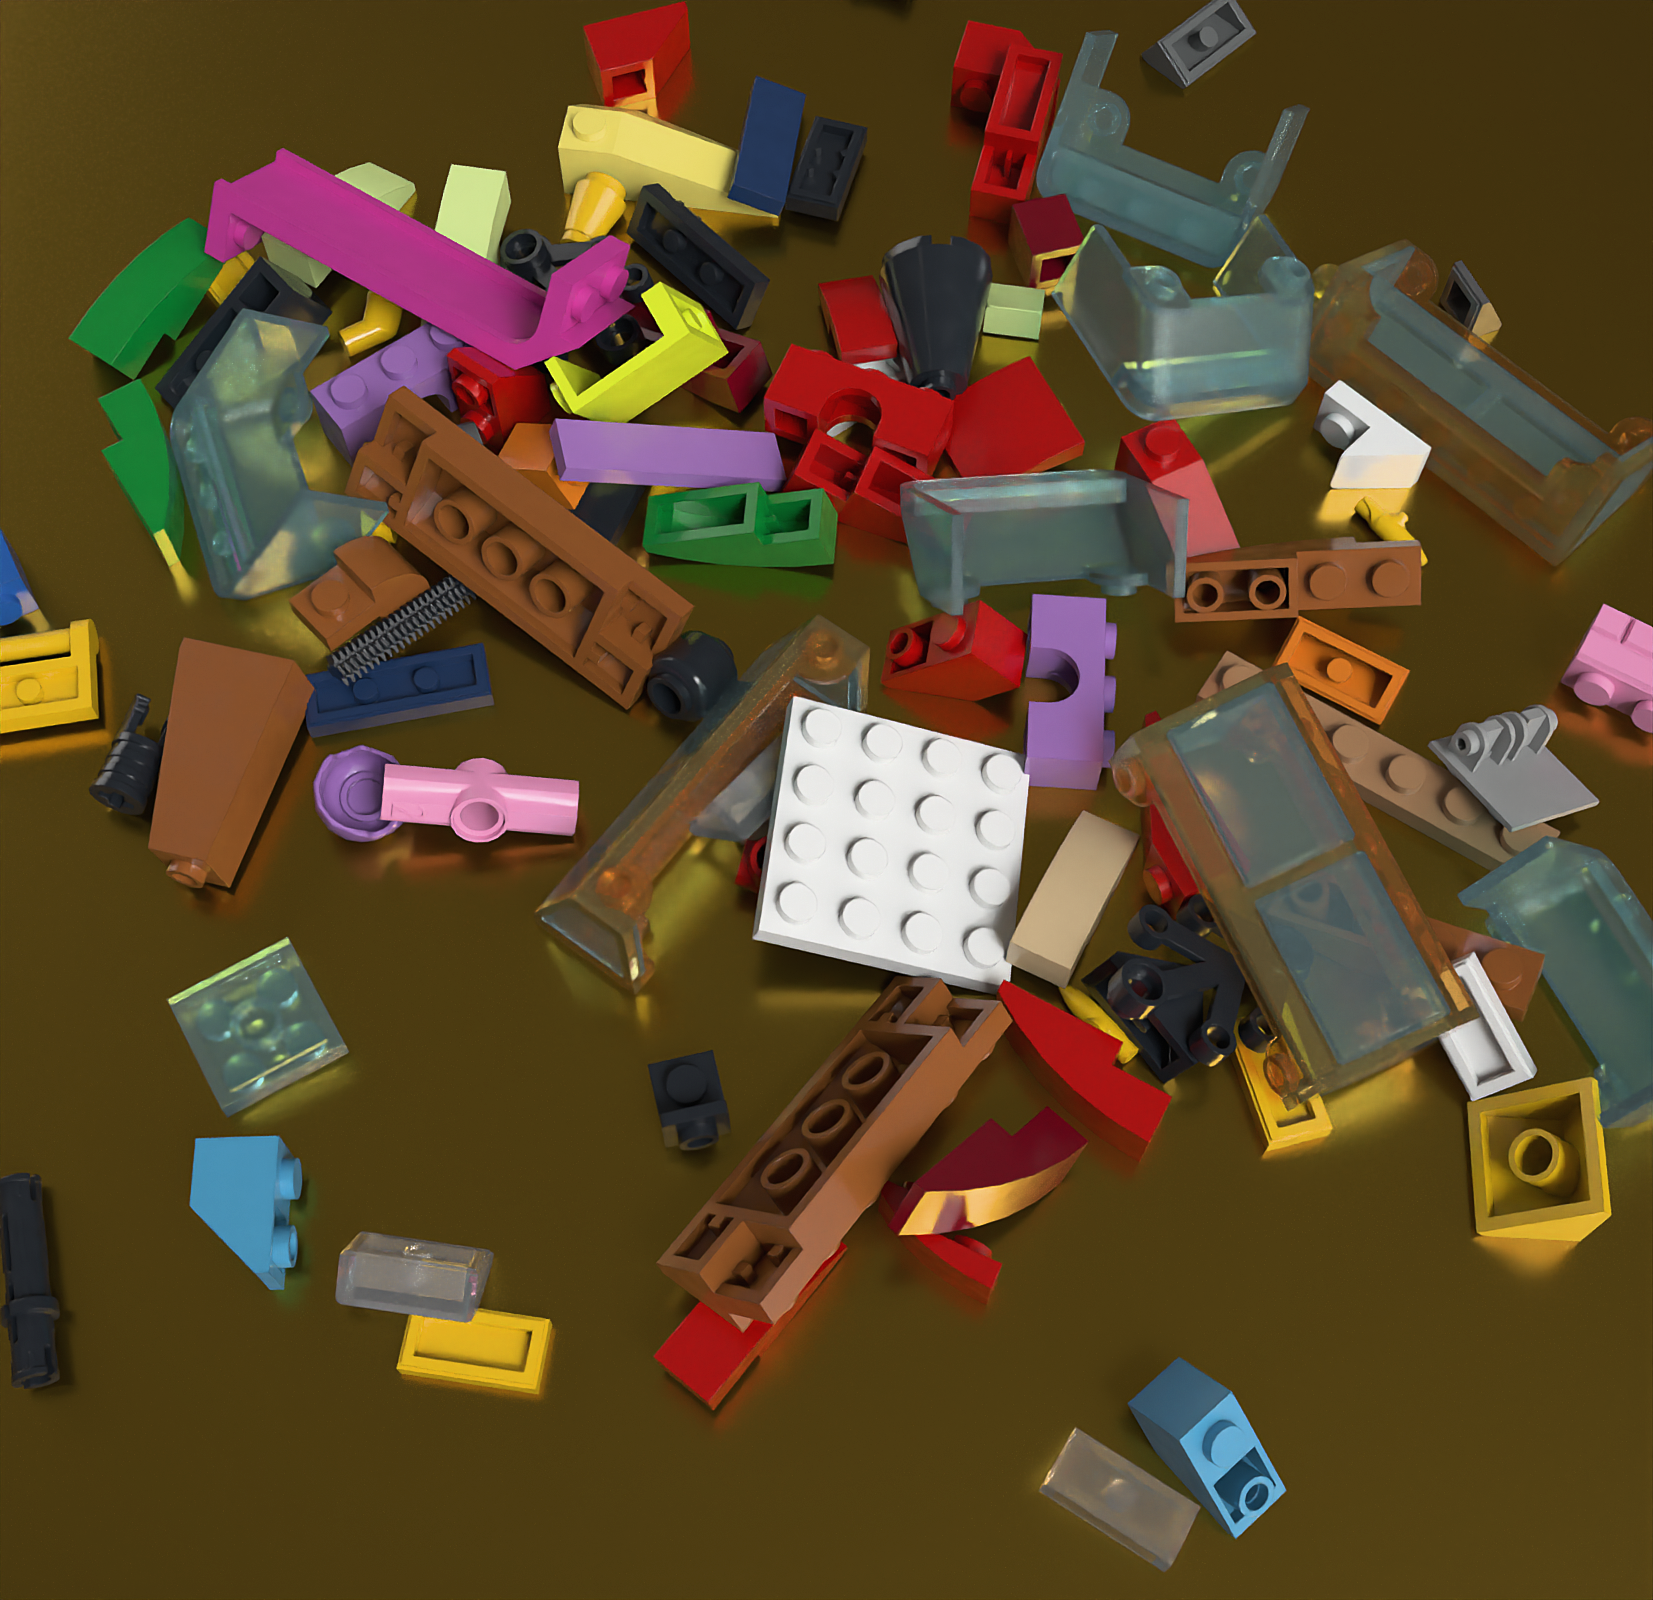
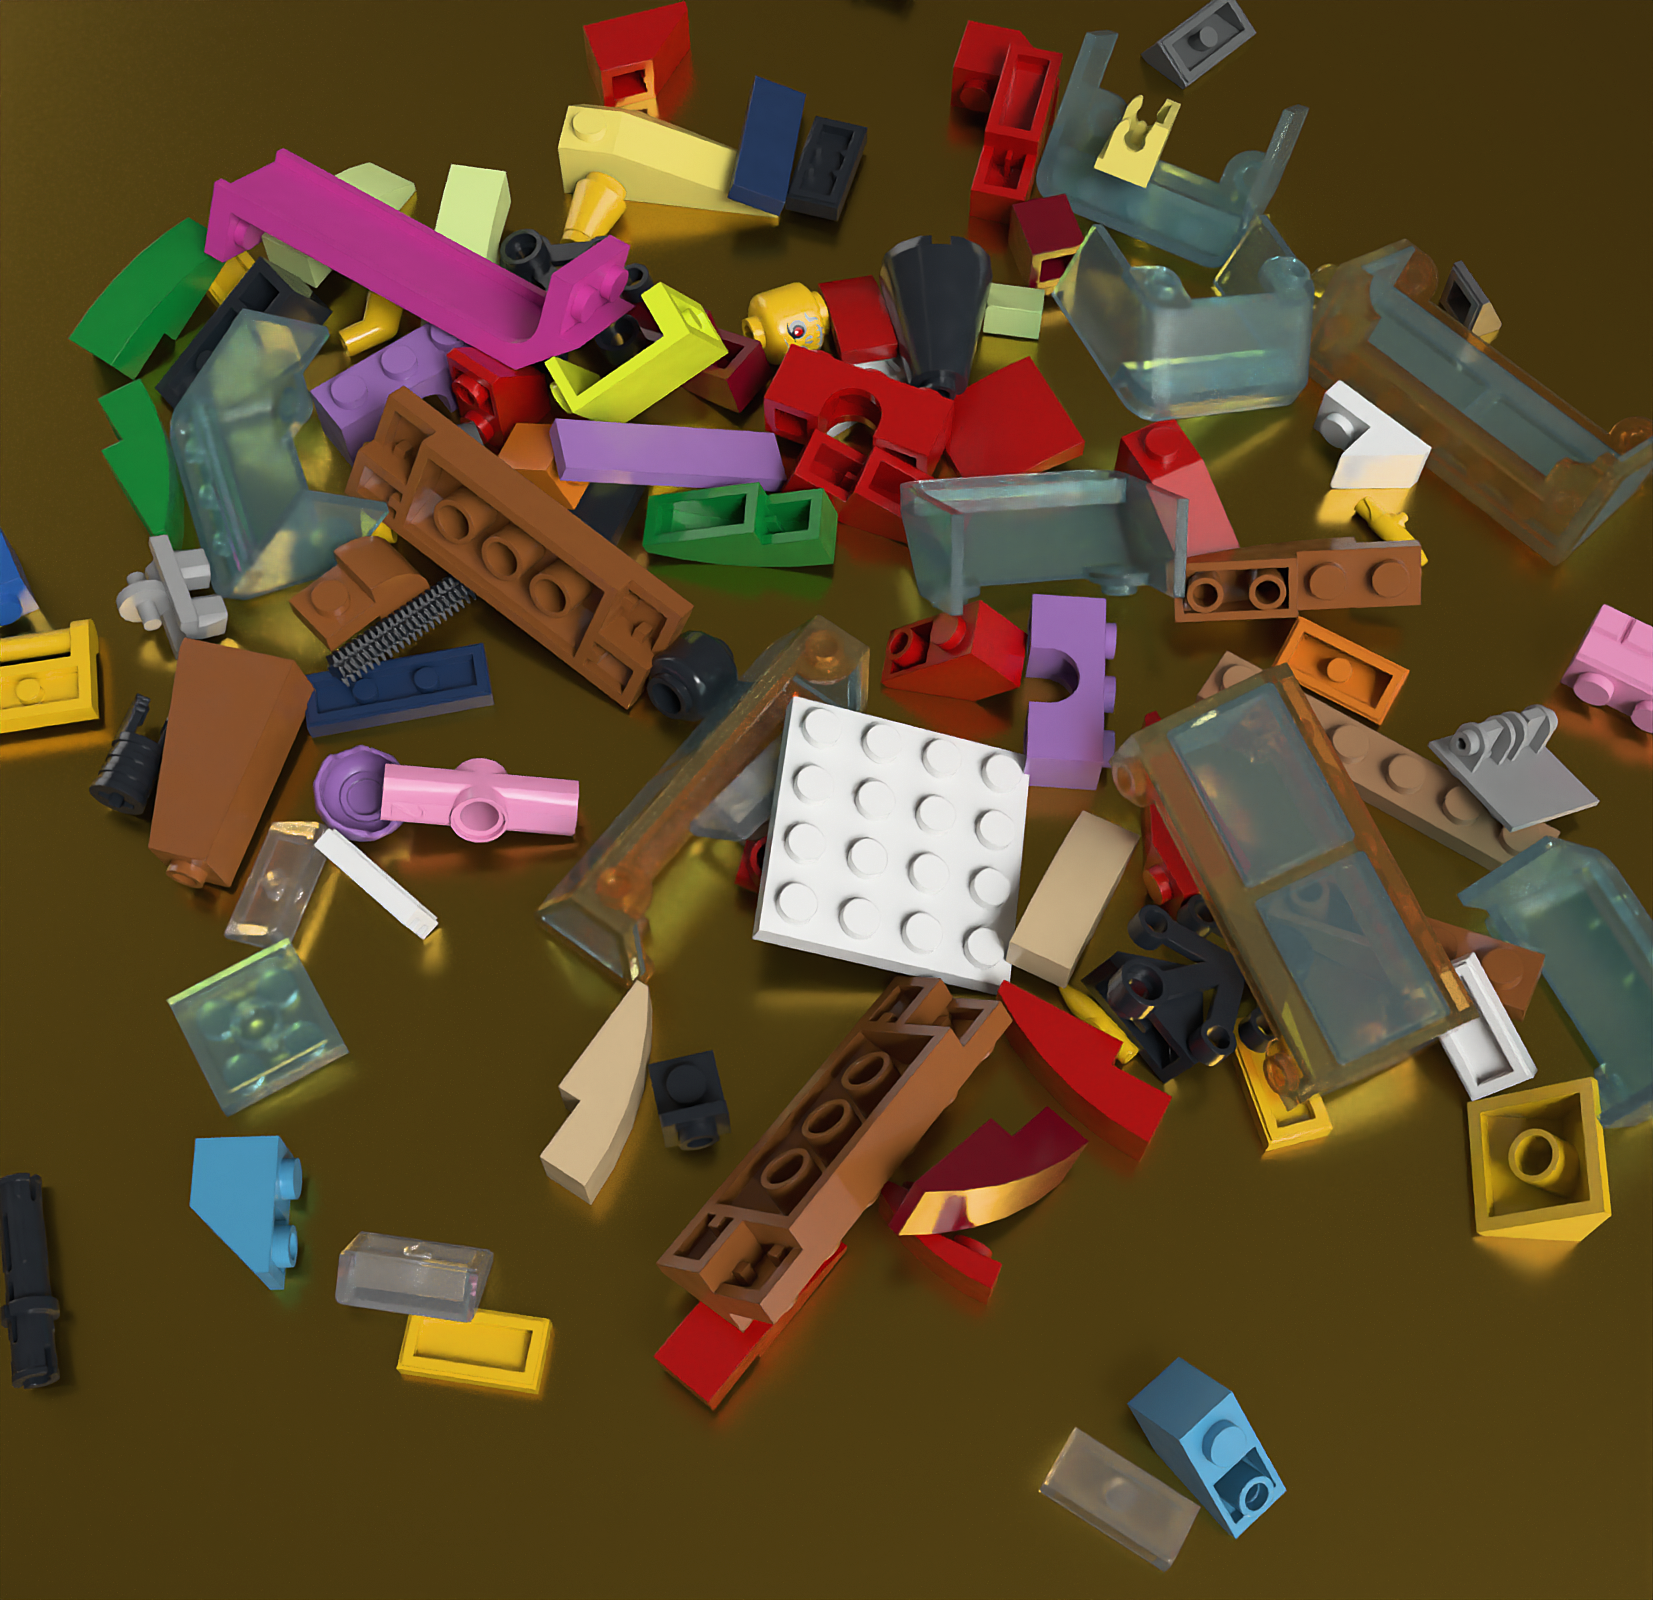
(165, 598): none -> light grey hips
(278, 885): none -> clear slope
(377, 883): none -> white tile
(603, 1097): none -> tan slope
(697, 256): black hinge -> none
(787, 317): none -> yellow head
(1135, 147): none -> light yellow hinge

